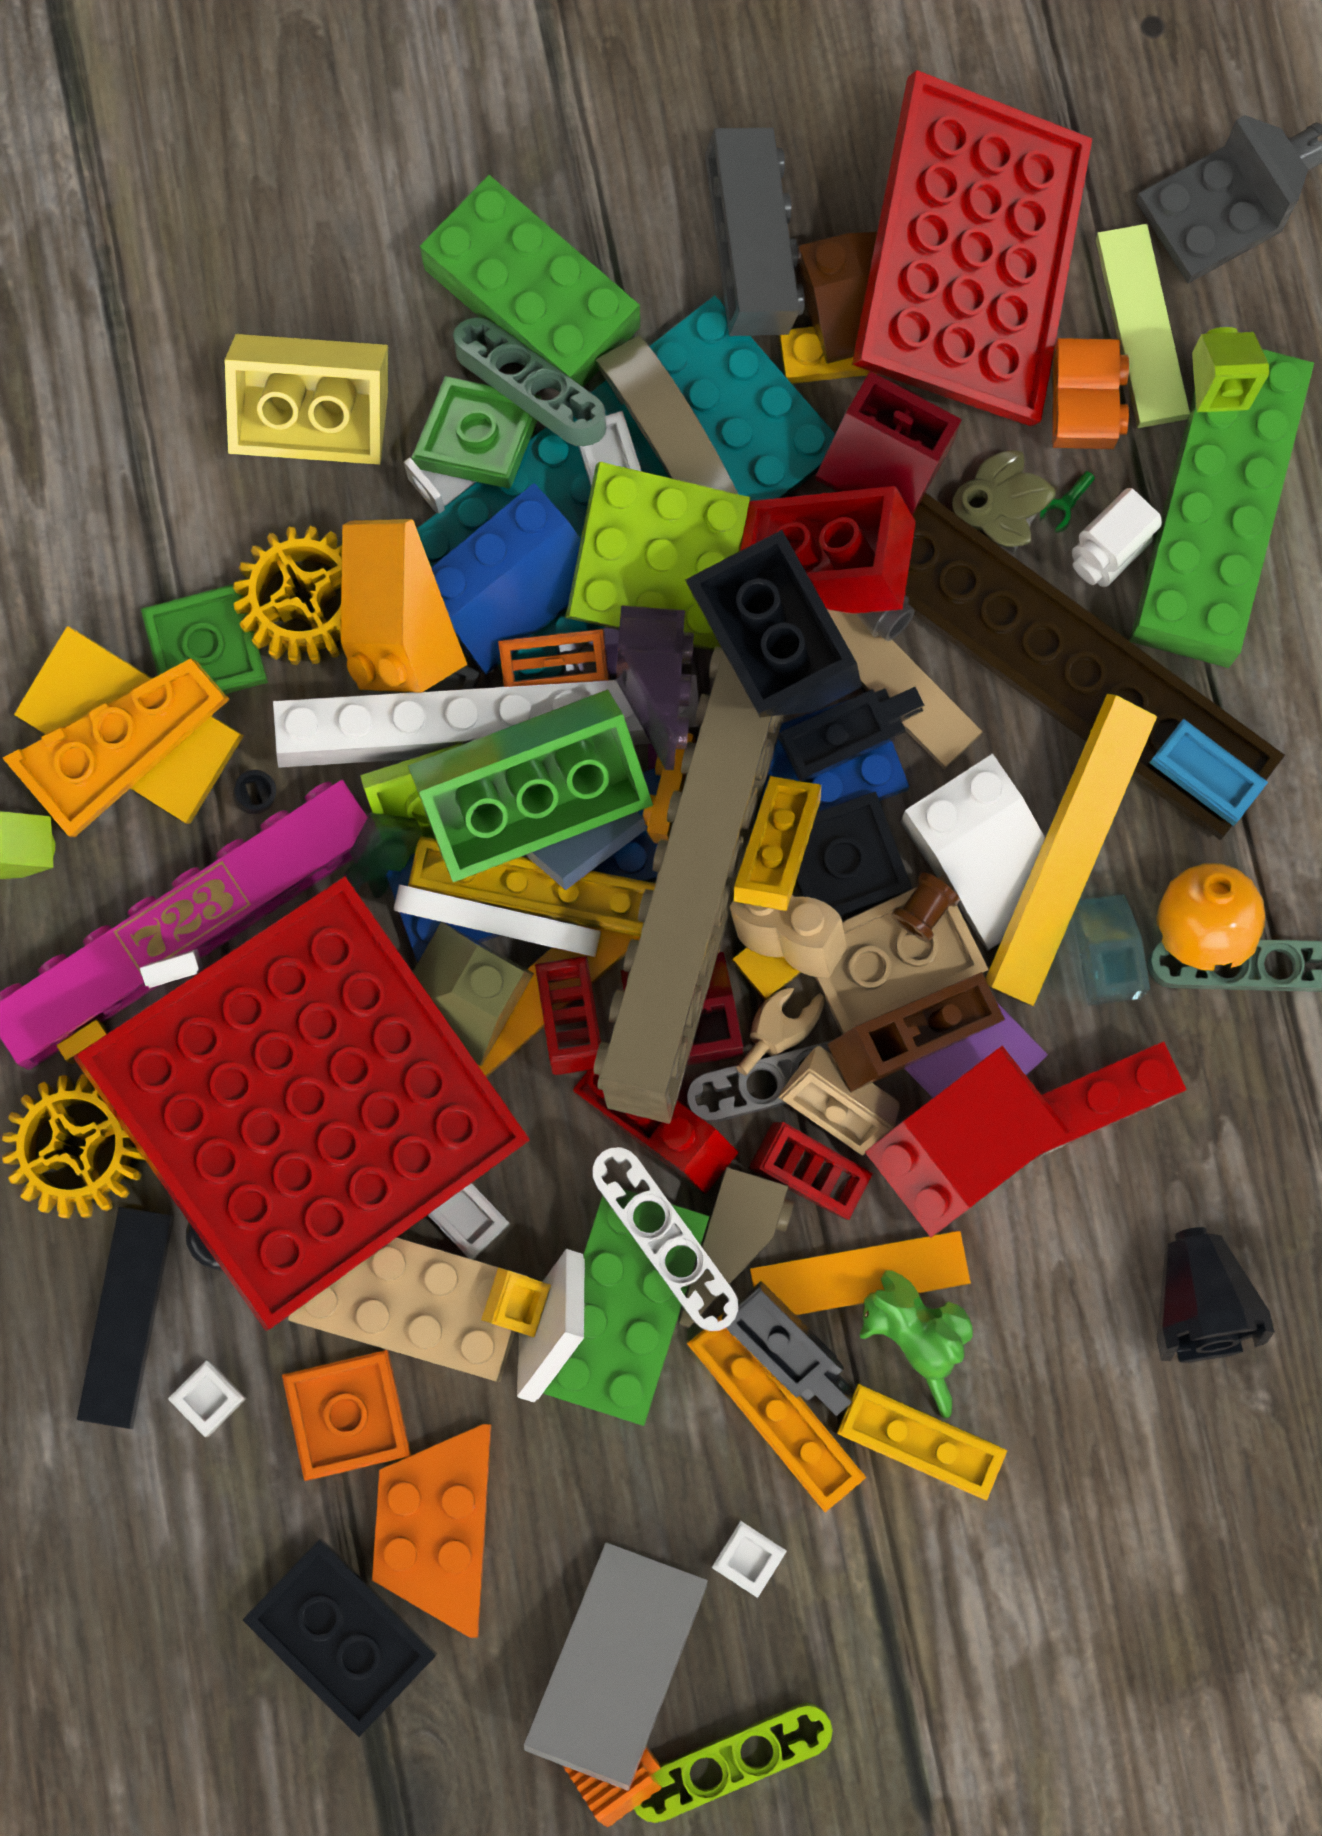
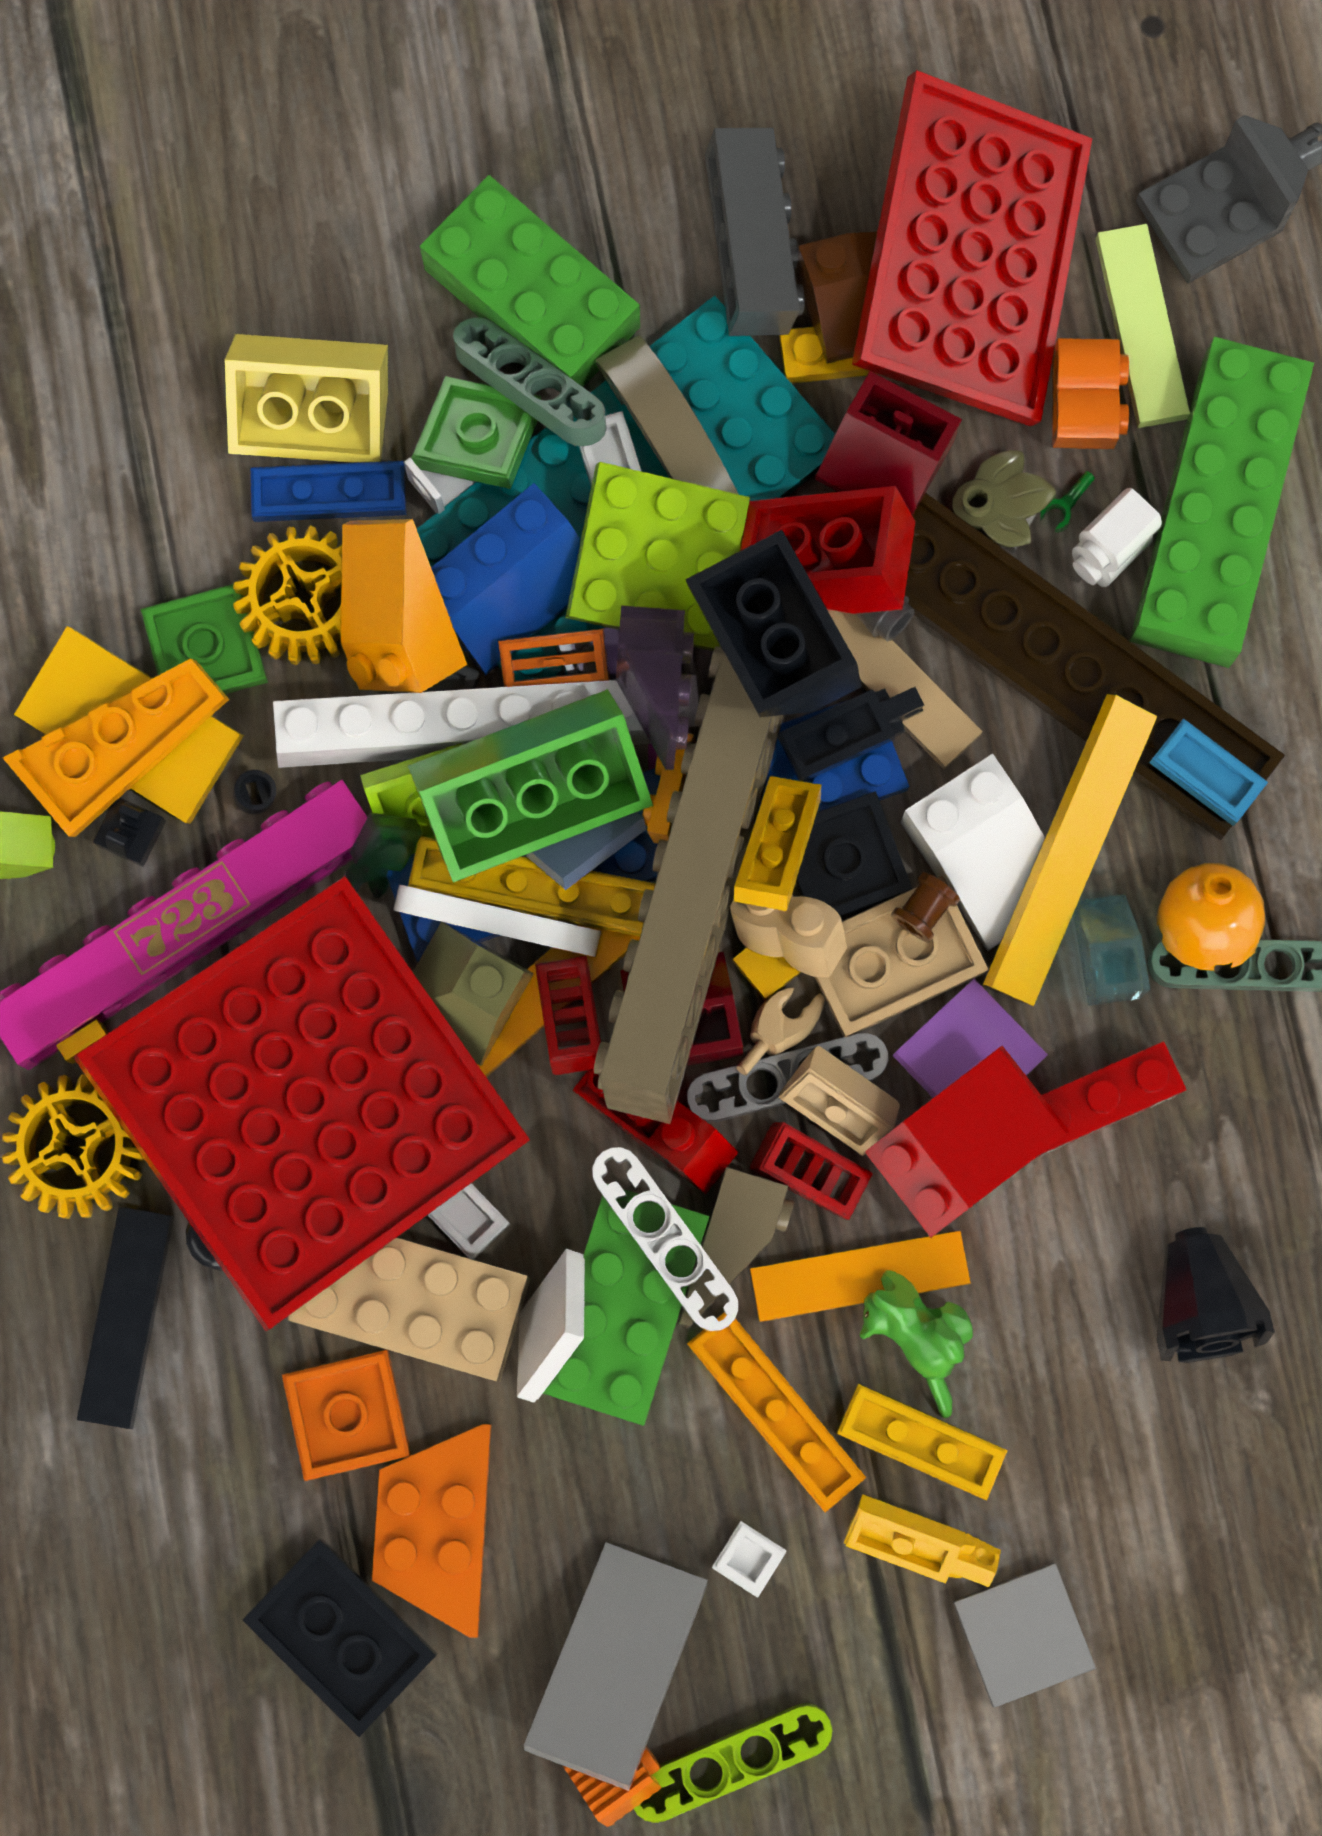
(129, 831): none -> black tile
(171, 968): white tile -> none
(207, 1398): white tile -> none
(328, 491): none -> blue tile
(516, 1302): yellow tile -> none
(789, 1349): hinge -> none
(915, 1031): reddish brown slope -> none
(920, 1543): none -> yellow hinge
(1024, 1635): none -> light grey tile
(1228, 370): lime slope -> none

